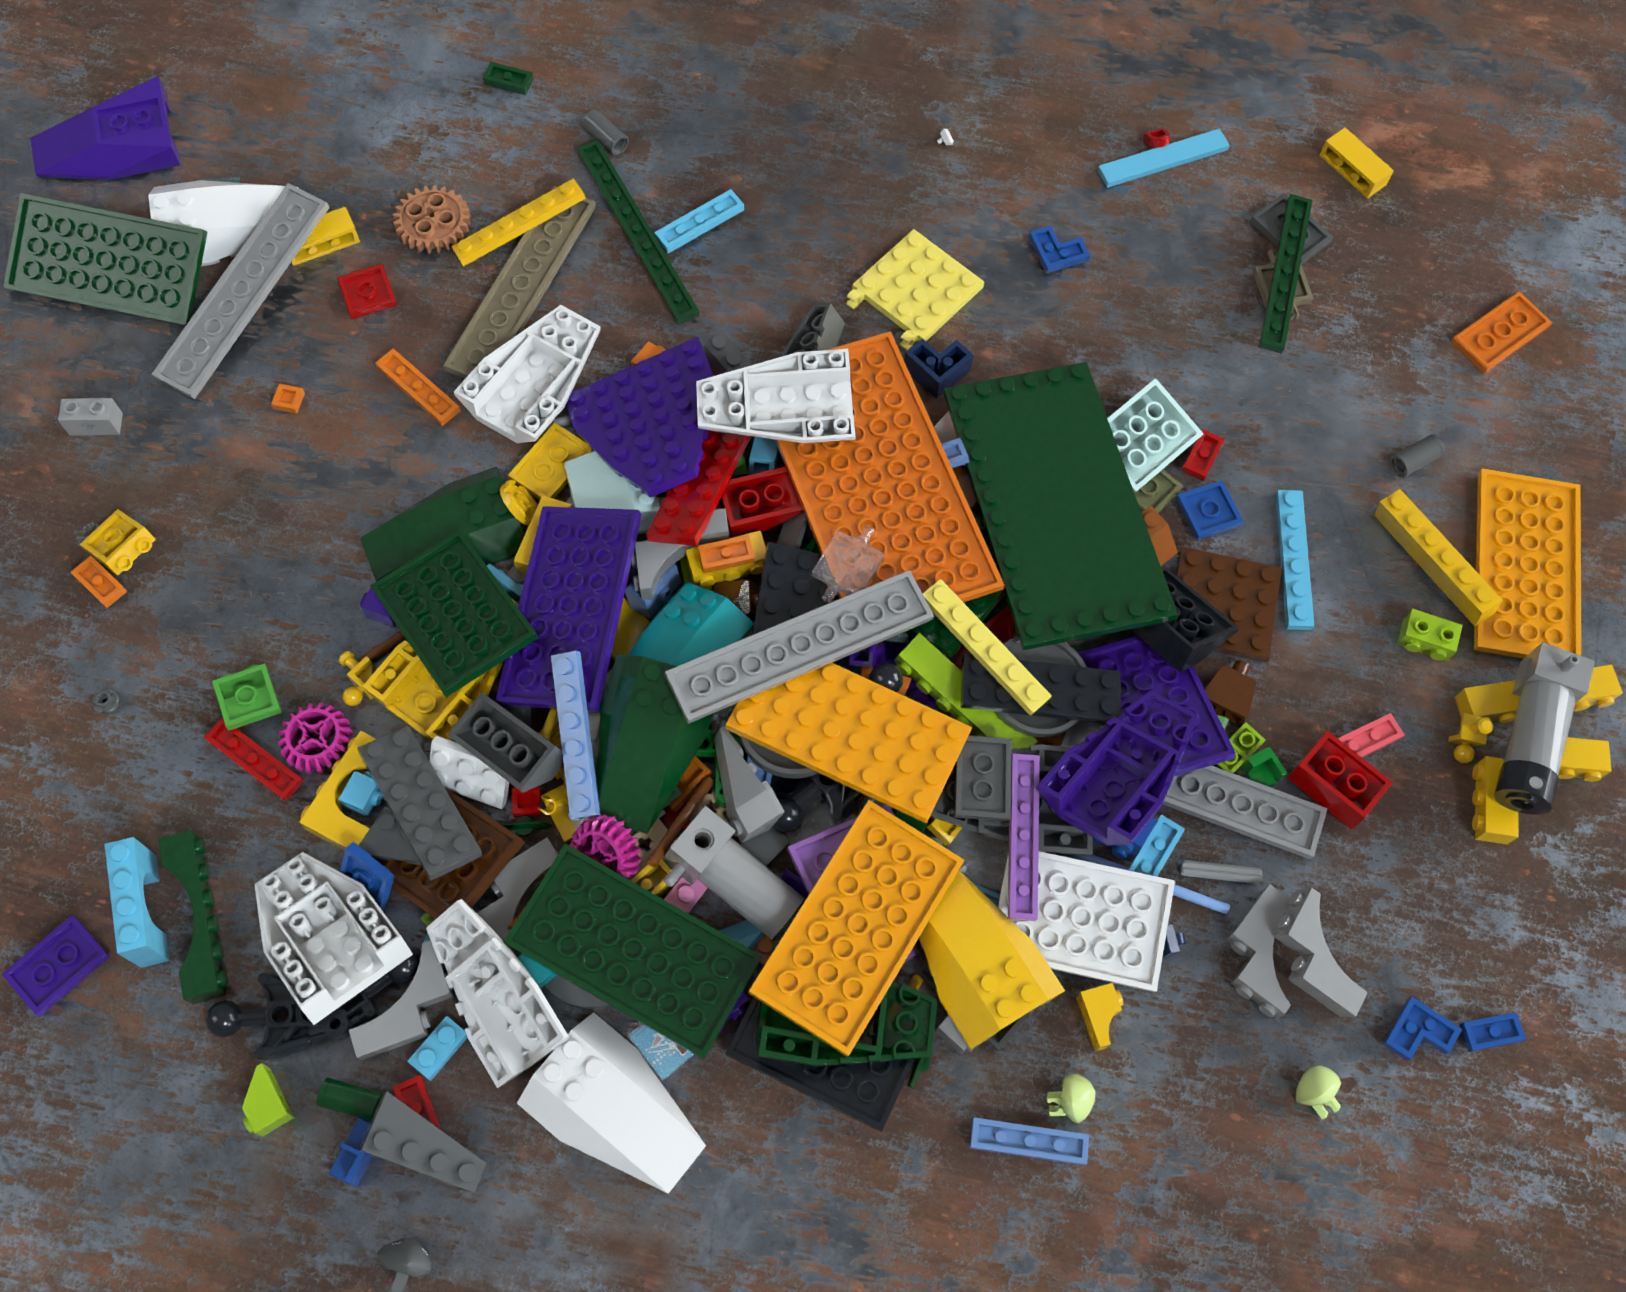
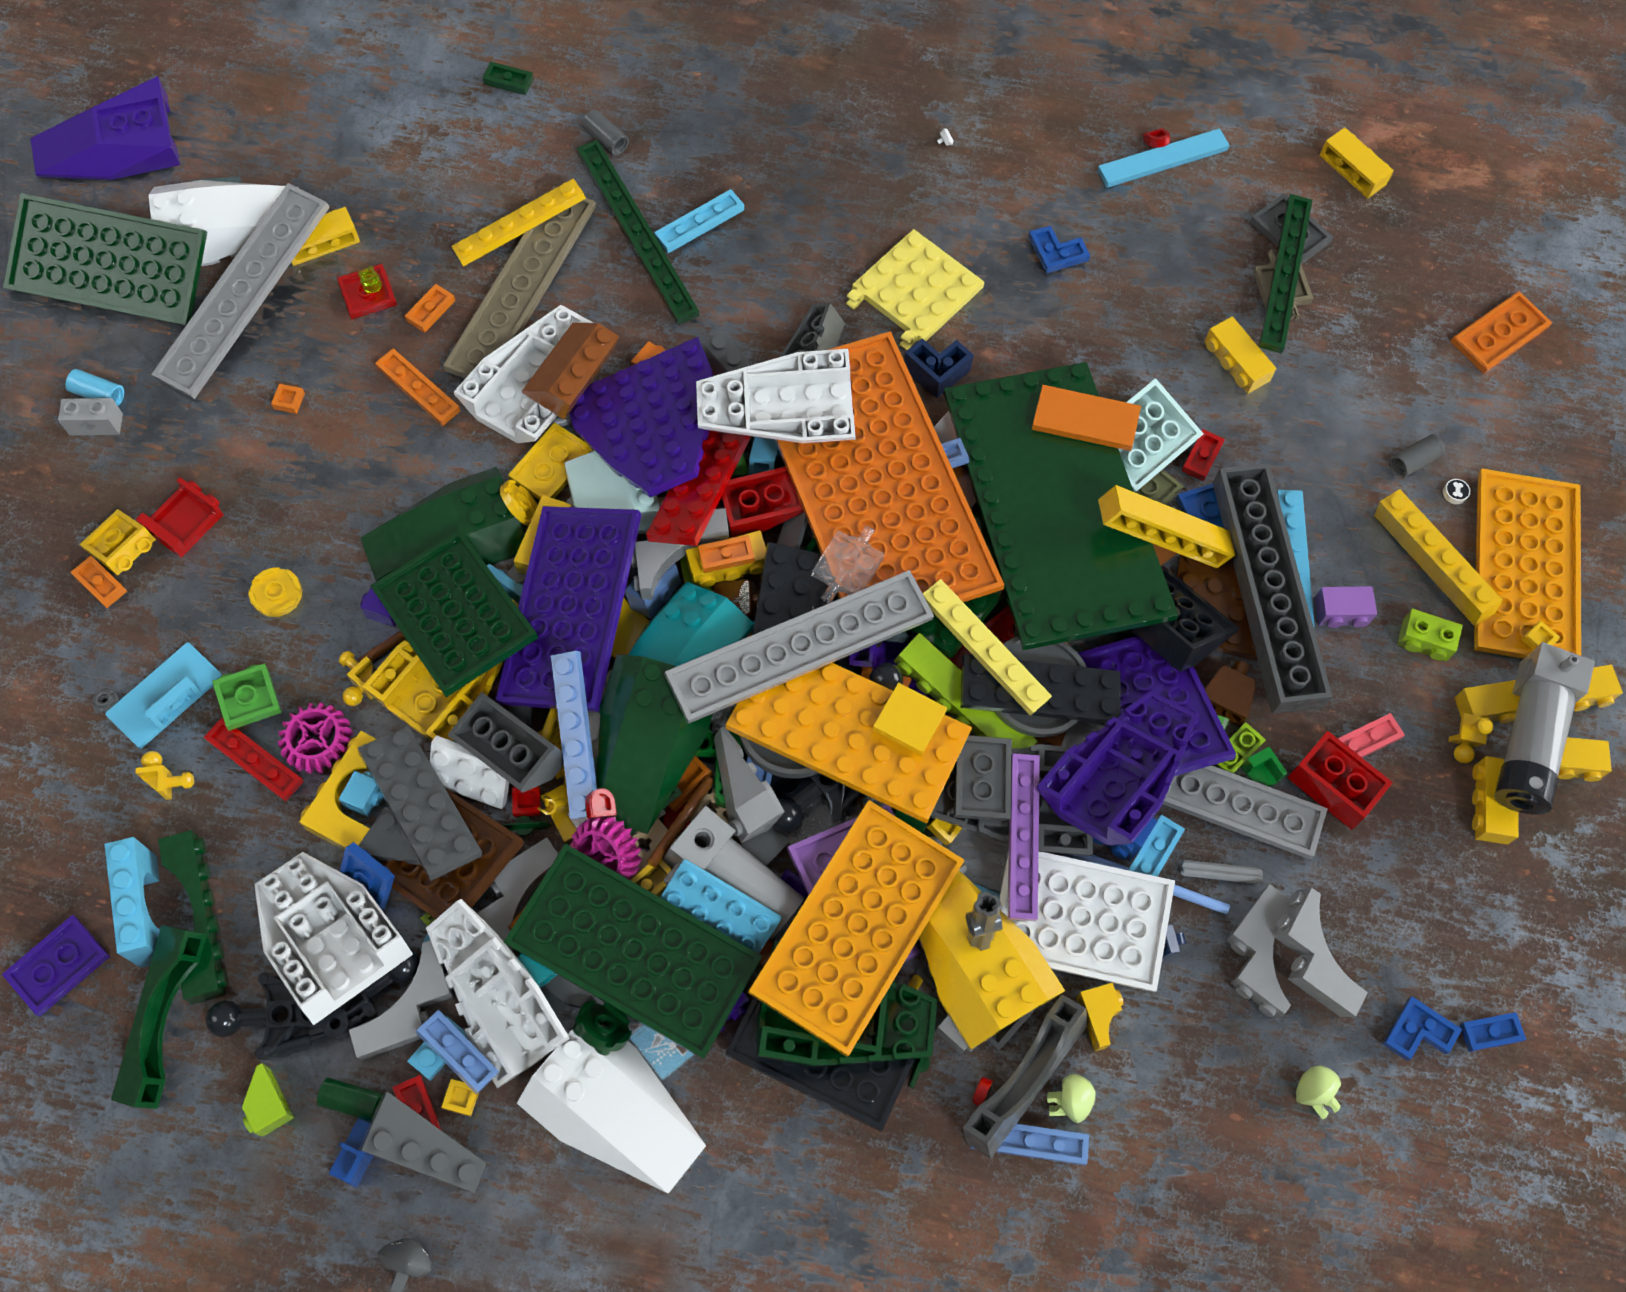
(91, 386): none -> medium azure pin
(142, 1070): none -> dark green arch
(160, 777): none -> yellow piece
(163, 695): none -> medium azure bracket
(183, 518): none -> red panel
(275, 592): none -> yellow tile
(370, 280): none -> clear neon green hose
(430, 308): none -> orange plate
(432, 219): nougat gear -> none
(457, 1052): none -> medium blue plate
(459, 1098): none -> yellow plate
(571, 367): none -> dark orange slope
(589, 1028): none -> dark green plate
(600, 804): none -> tile
(721, 906): none -> medium azure bracket
(909, 719): none -> yellow tile
(982, 1091): none -> red tile
(984, 920): none -> dark grey piece
(1003, 1110): none -> dark grey arch
(1086, 417): none -> orange tile
(1166, 527): none -> yellow brick
(1239, 355): none -> yellow brick
(1271, 590): none -> dark grey brick
(1345, 606): none -> medium lavender brick
(1456, 491): none -> tile
(1540, 633): none -> yellow tile

